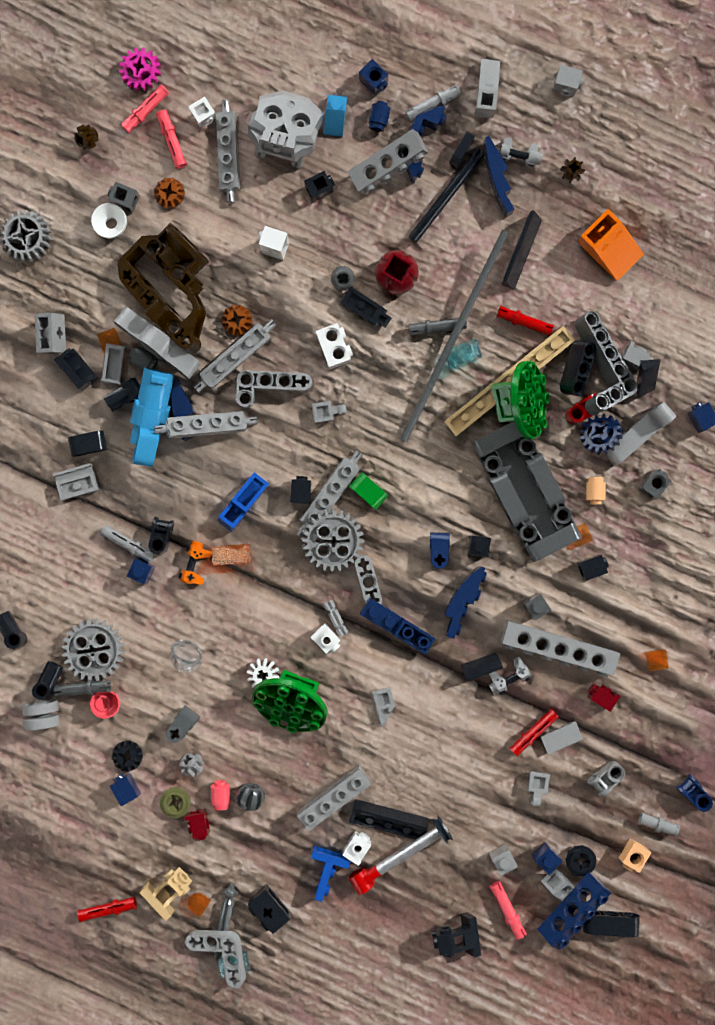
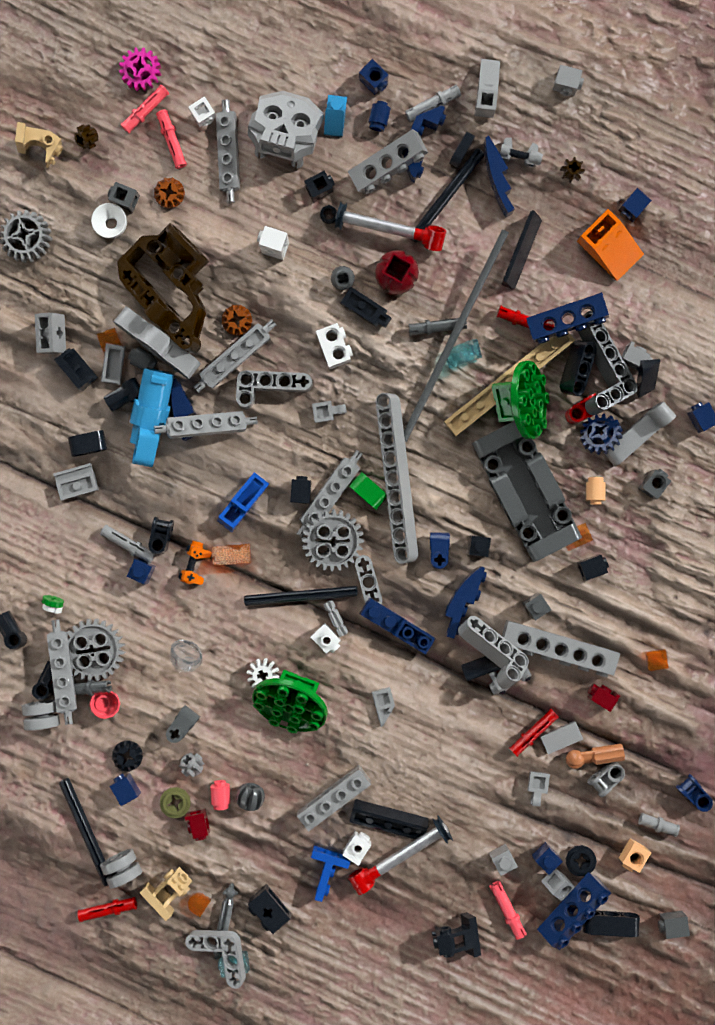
(46, 139): none -> tan tile
(52, 604): none -> green piece
(62, 672): none -> light grey plate
(83, 826): none -> black axle
(121, 868): none -> light grey wheel
(304, 595): none -> black axle
(323, 216): none -> black bush
(394, 487): none -> light grey beam
(431, 237): none -> piece
(497, 649): none -> light grey beam
(595, 303): none -> dark blue brick
(598, 755): none -> nougat piece
(634, 205): none -> dark blue brick
(674, 924): none -> dark grey brick

